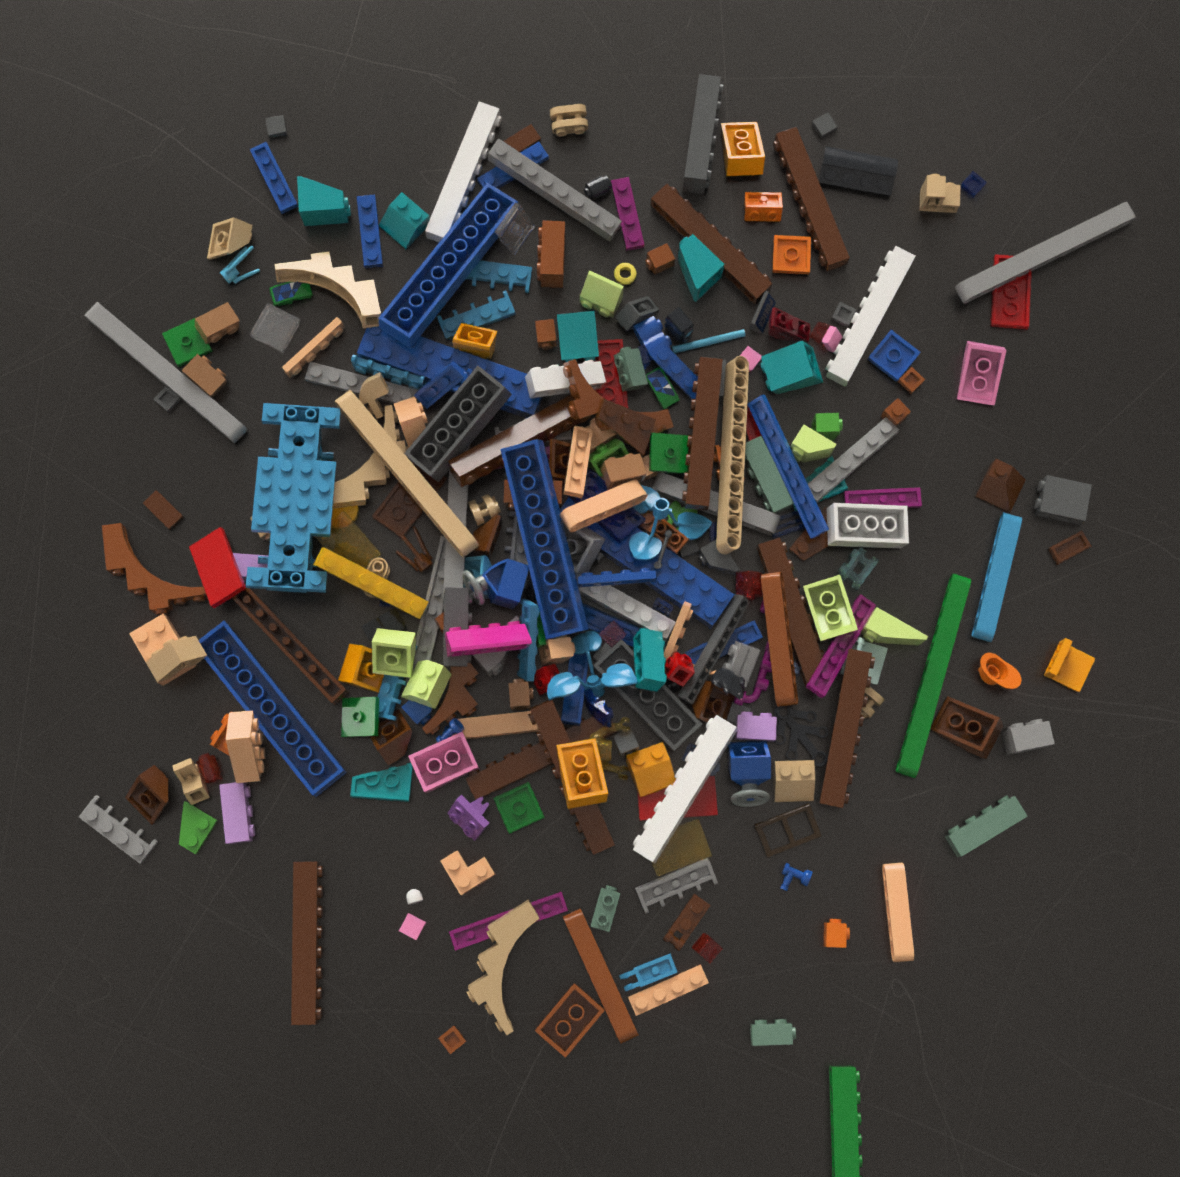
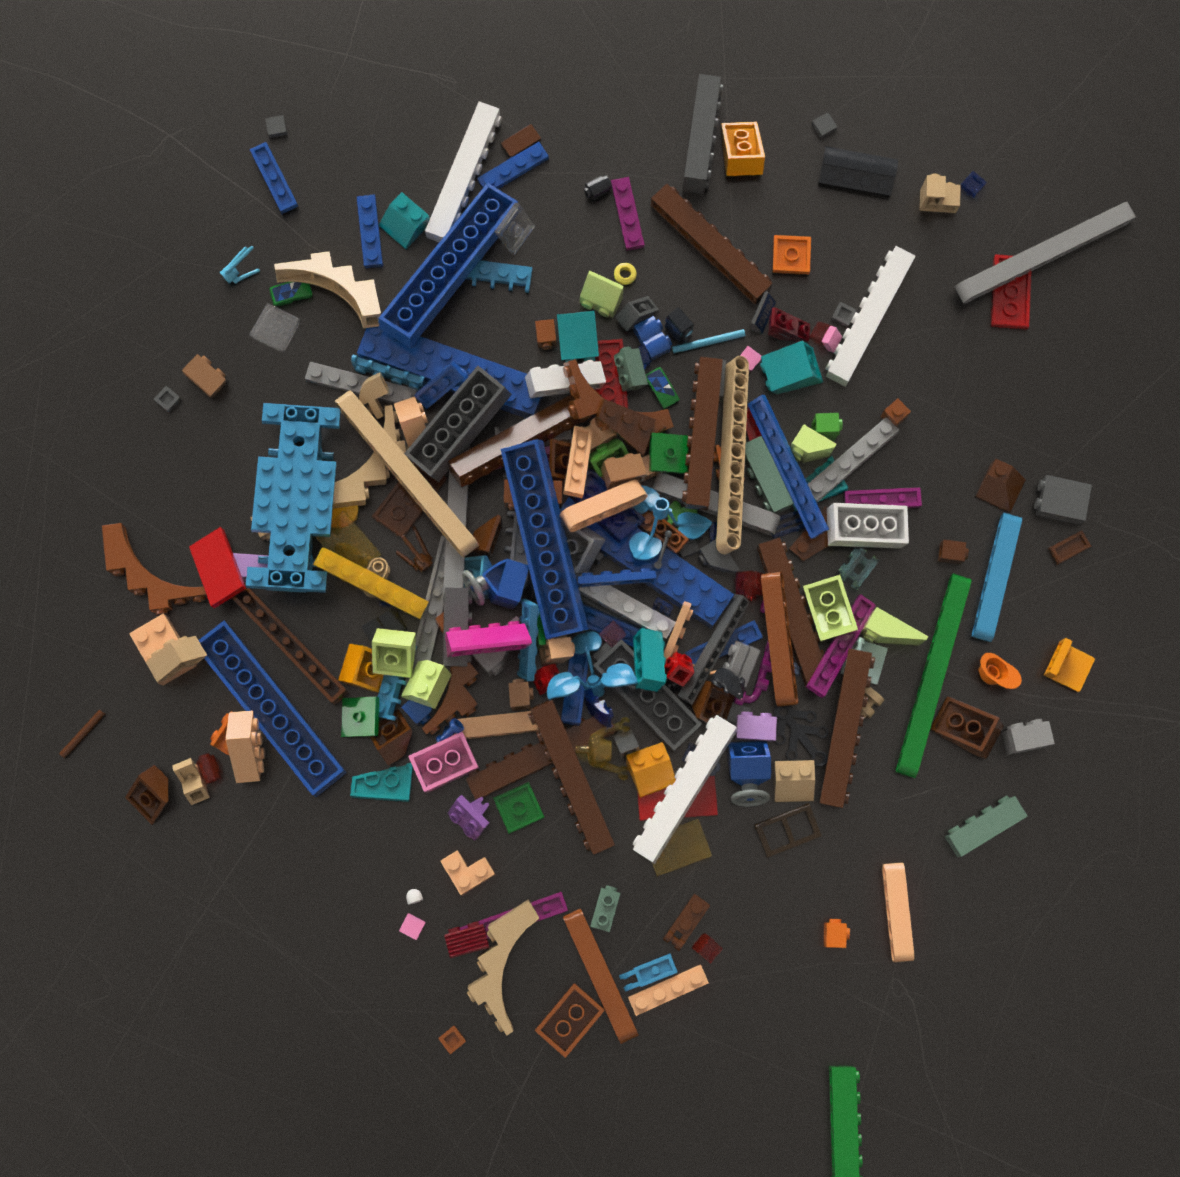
(82, 733): none -> reddish brown bar
(117, 831): light grey hinge -> none
(163, 510): reddish brown tile -> none
(166, 372): light grey beam -> none
(185, 343): green plate -> none
(195, 827): bright green wing -> none
(217, 323): medium nougat brick -> none
(228, 237): tan slope -> none
(237, 813): lavender brick -> none
(305, 943): reddish brown brick -> none
(318, 343): light nougat plate -> none
(321, 203): teal slope -> none
(467, 940): none -> dark red brick
(475, 340): light orange slope -> none
(479, 316): dark azure hinge -> none
(487, 507): tan brick -> none
(551, 254): dark orange brick -> none
(554, 190): light grey brick -> none
(569, 119): tan brick -> none
(582, 773): light orange slope -> none
(660, 259): dark orange brick -> none
(674, 368): blue plate -> none
(675, 883): light grey hinge -> none
(698, 266): teal slope -> none
(763, 206): orange bracket -> none
(772, 1033): sand green brick -> none
(789, 872): blue piece -> none
(811, 199): reddish brown brick -> none
(893, 355): blue plate -> none
(911, 380): dark orange plate -> none
(952, 552): none -> reddish brown brick
(981, 373): bright pink slope -> none

